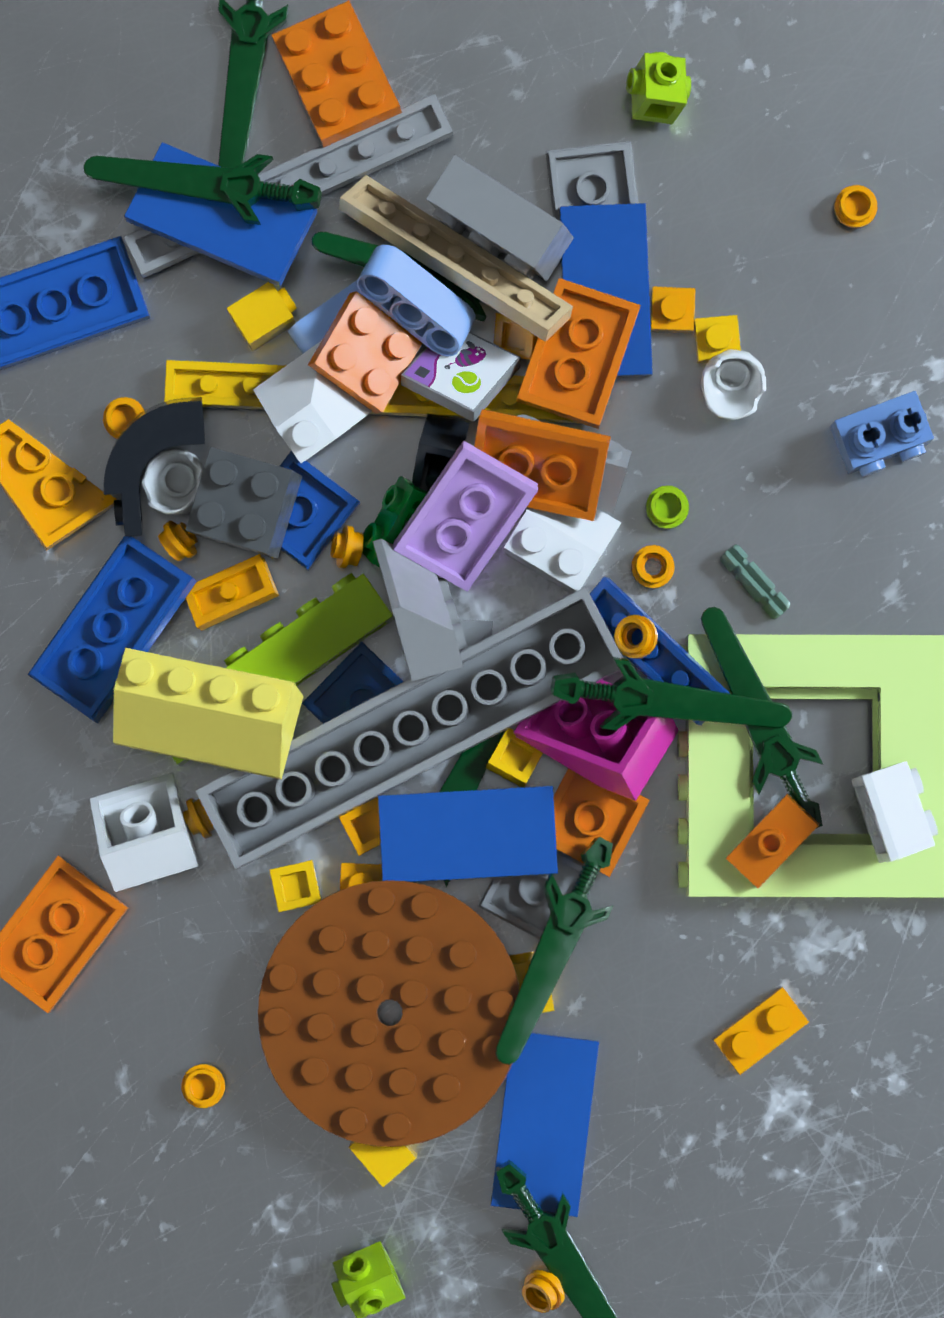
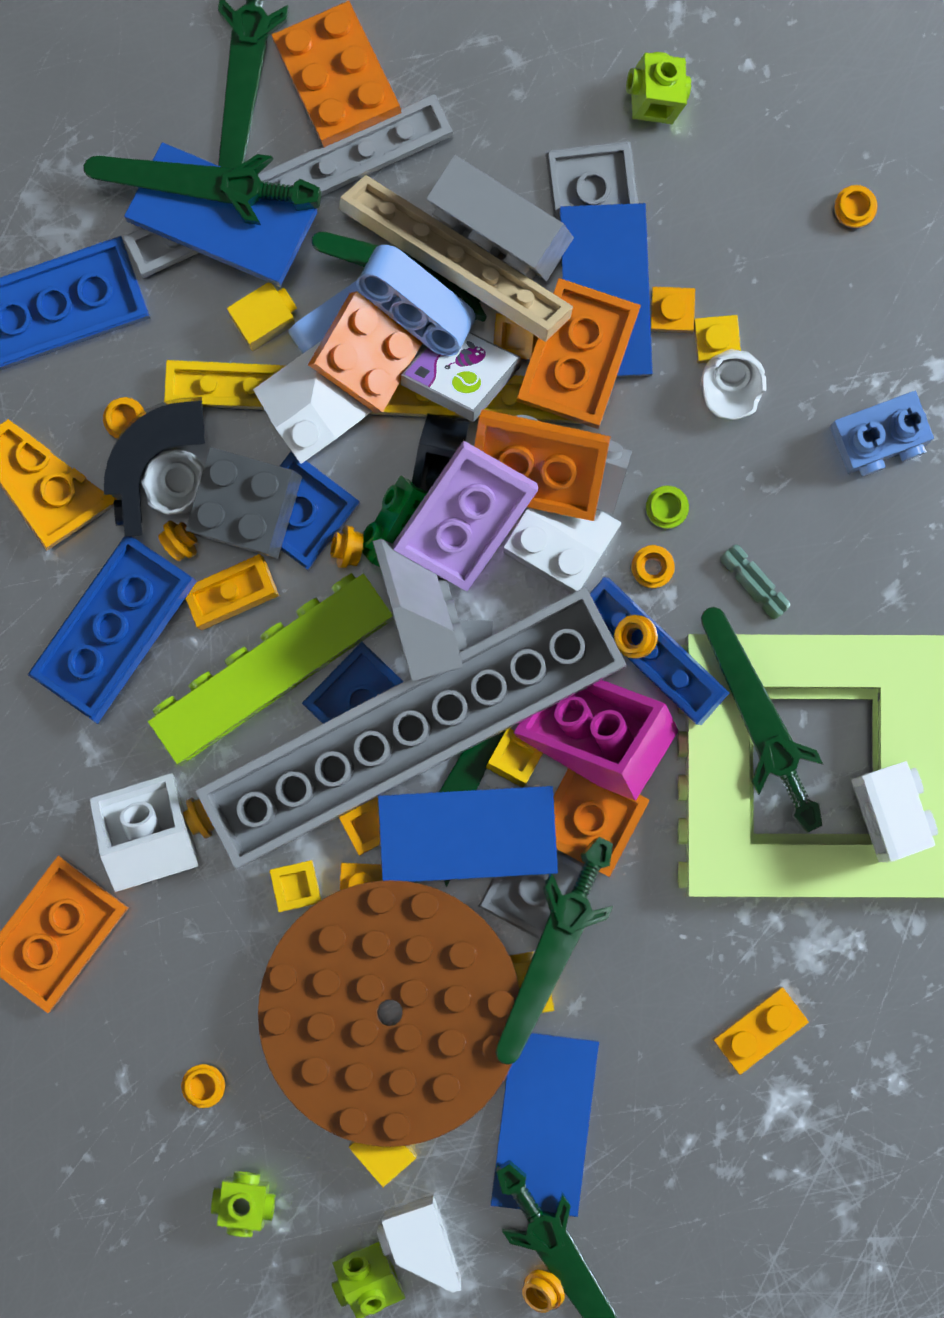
(204, 713): light yellow slope -> none
(249, 1187): none -> lime brick
(420, 1242): none -> white slope
(652, 698): dark green sword -> none
(772, 841): orange plate -> none

